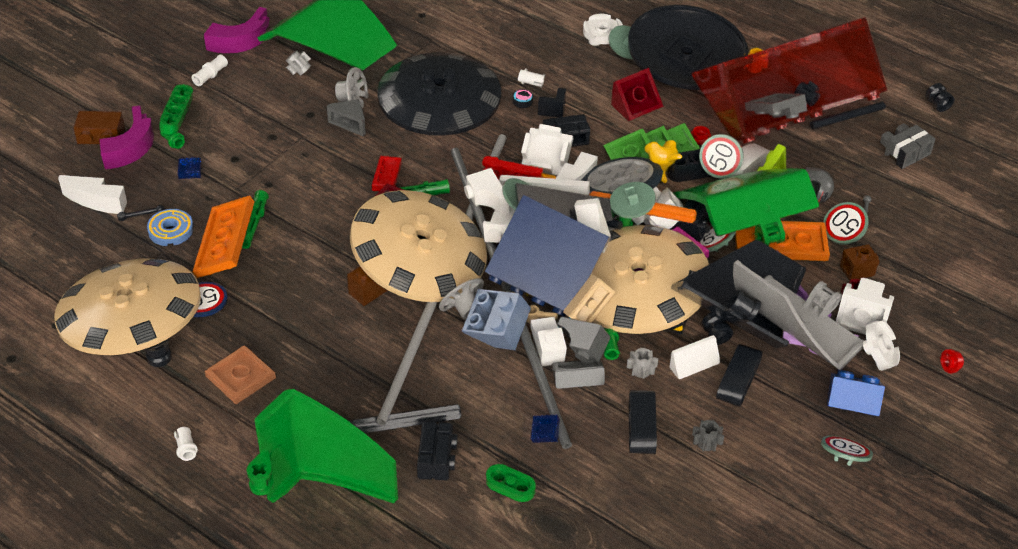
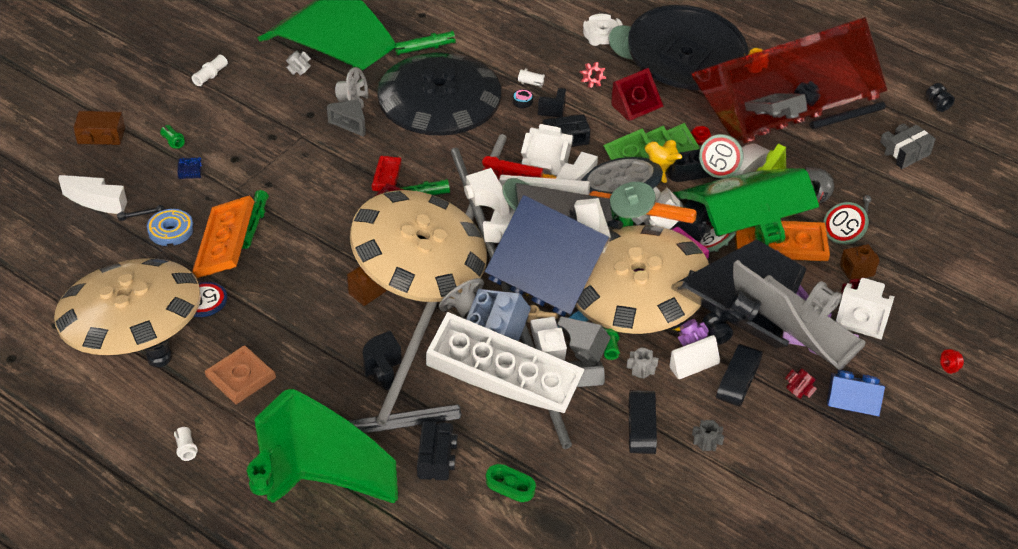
(129, 146): magenta arch -> none
(176, 109): green beam -> none
(239, 37): magenta arch -> none
(379, 356): none -> black brick
(434, 41): none -> green pin
(502, 364): none -> white slope
(545, 428): clear blue tile -> none
(589, 300): tan slope -> none
(597, 77): none -> coral gear
(692, 332): none -> medium lavender gear
(800, 383): none -> dark red gear
(846, 449): piece -> none
(880, 345): white plate -> none

